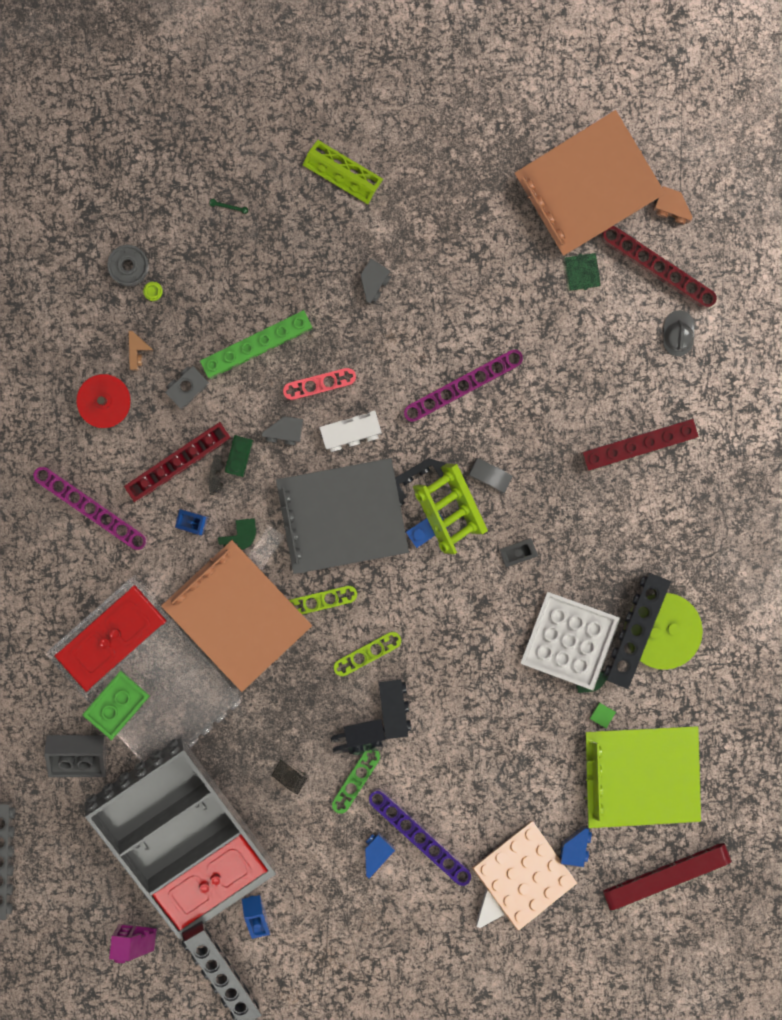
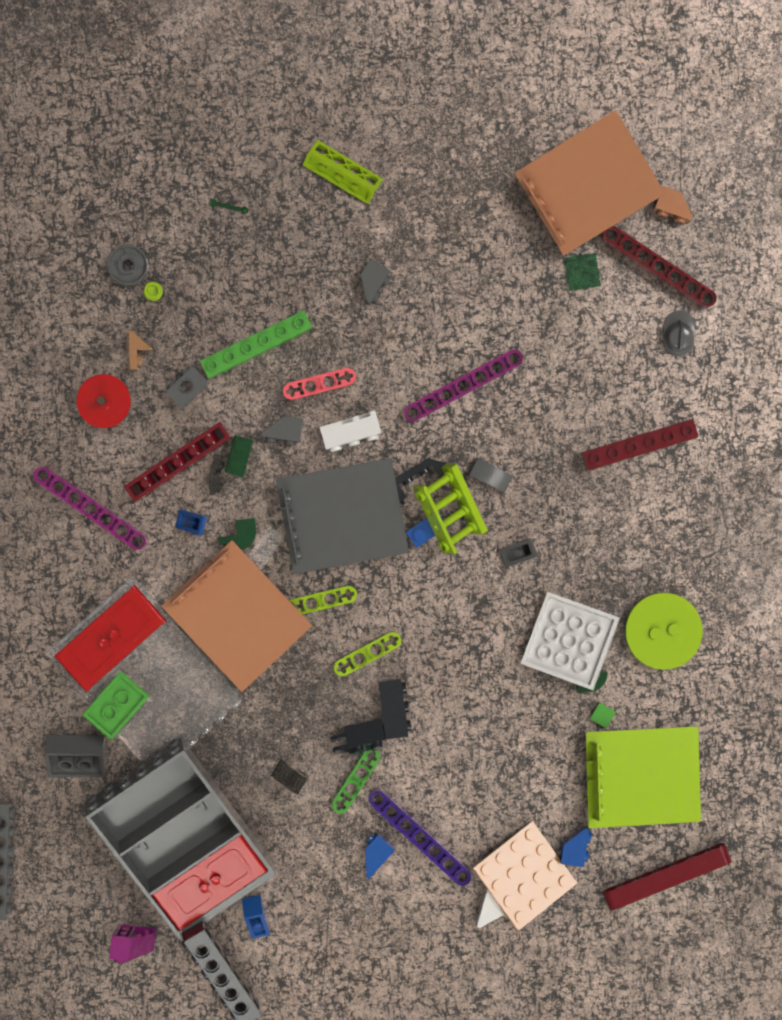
(632, 659): black brick -> none

